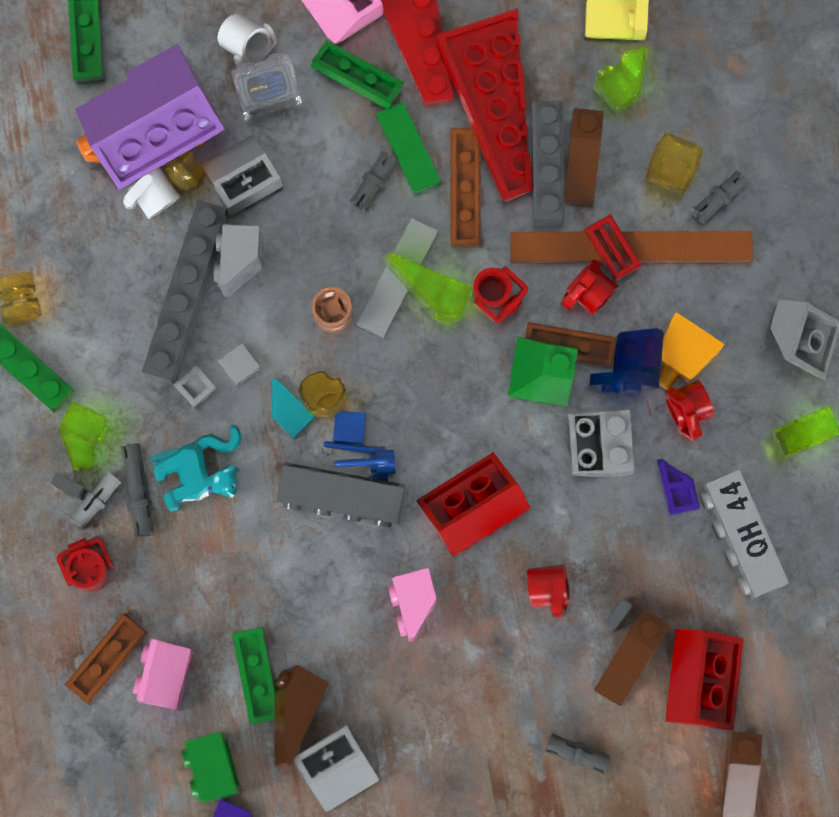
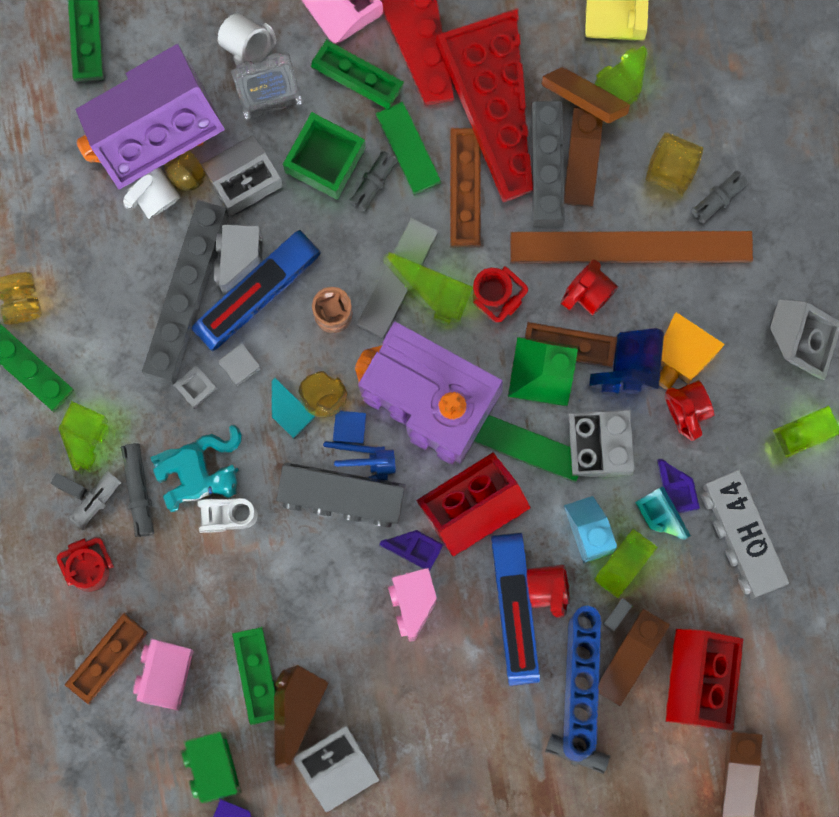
(223, 515): none -> white piece
(256, 290): none -> beam
(324, 155): none -> green piece
(414, 548): none -> dark purple tile
(430, 389): none -> medium lavender piece
(515, 609): none -> beam
(526, 447): none -> green tile
(574, 695): none -> blue beam
(585, 95): none -> dark orange tile
(590, 529): none -> medium azure slope
(625, 270): red tile -> none
(625, 563): none -> clear neon green slope
(661, 514): none -> teal tile

